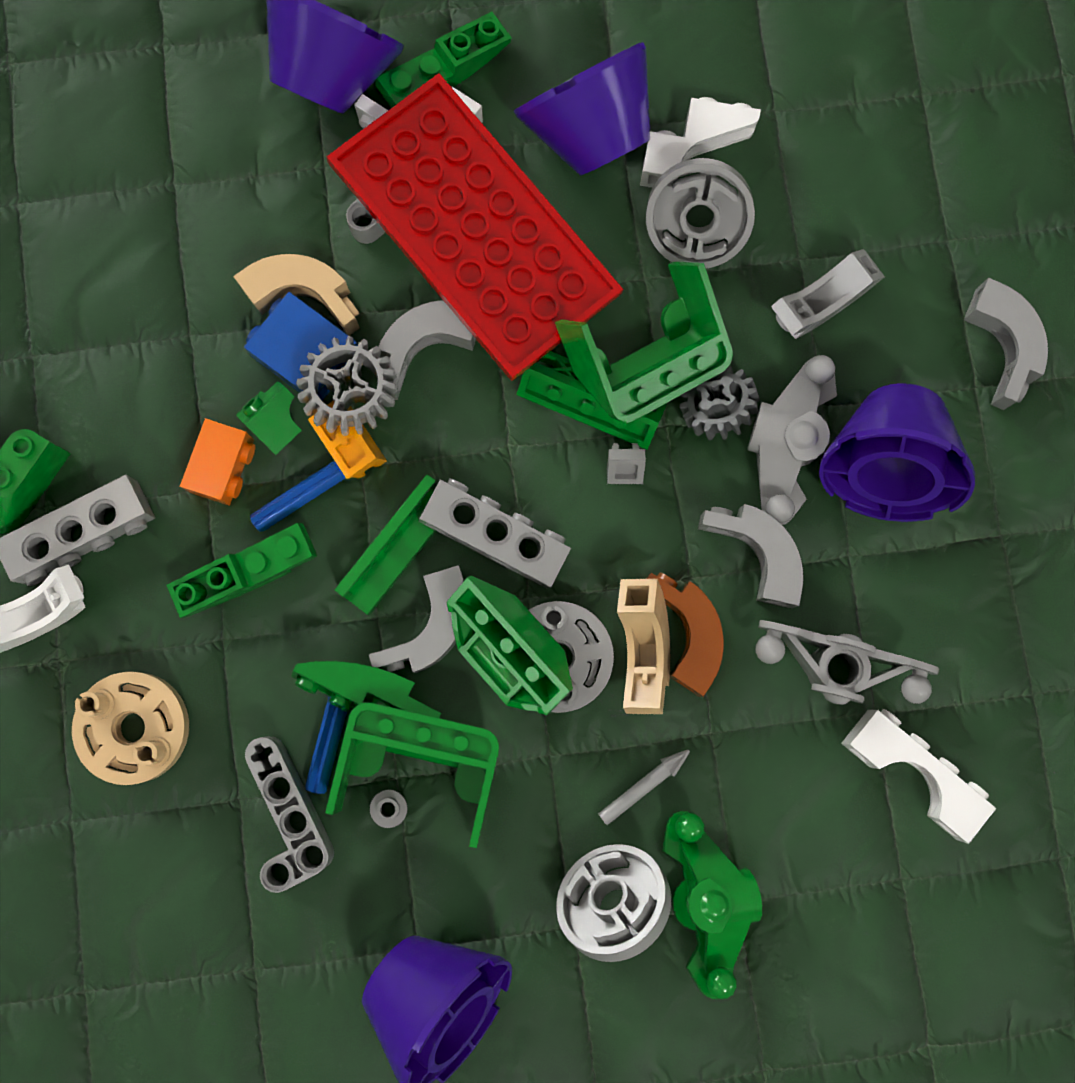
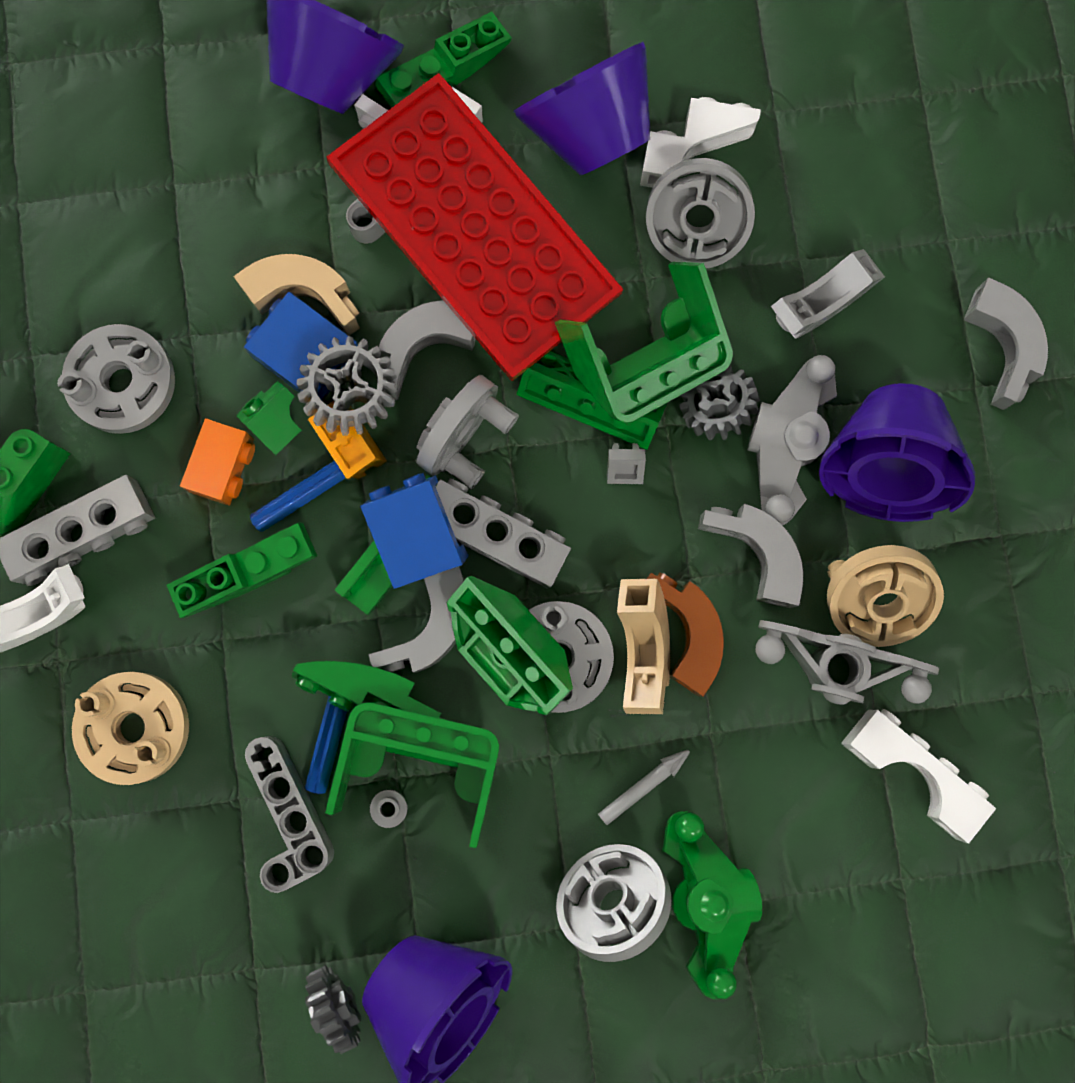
(90, 389): none -> light grey piece
(333, 1009): none -> dark grey gear
(412, 531): none -> blue panel
(455, 425): none -> light grey piece
(882, 571): none -> tan piece

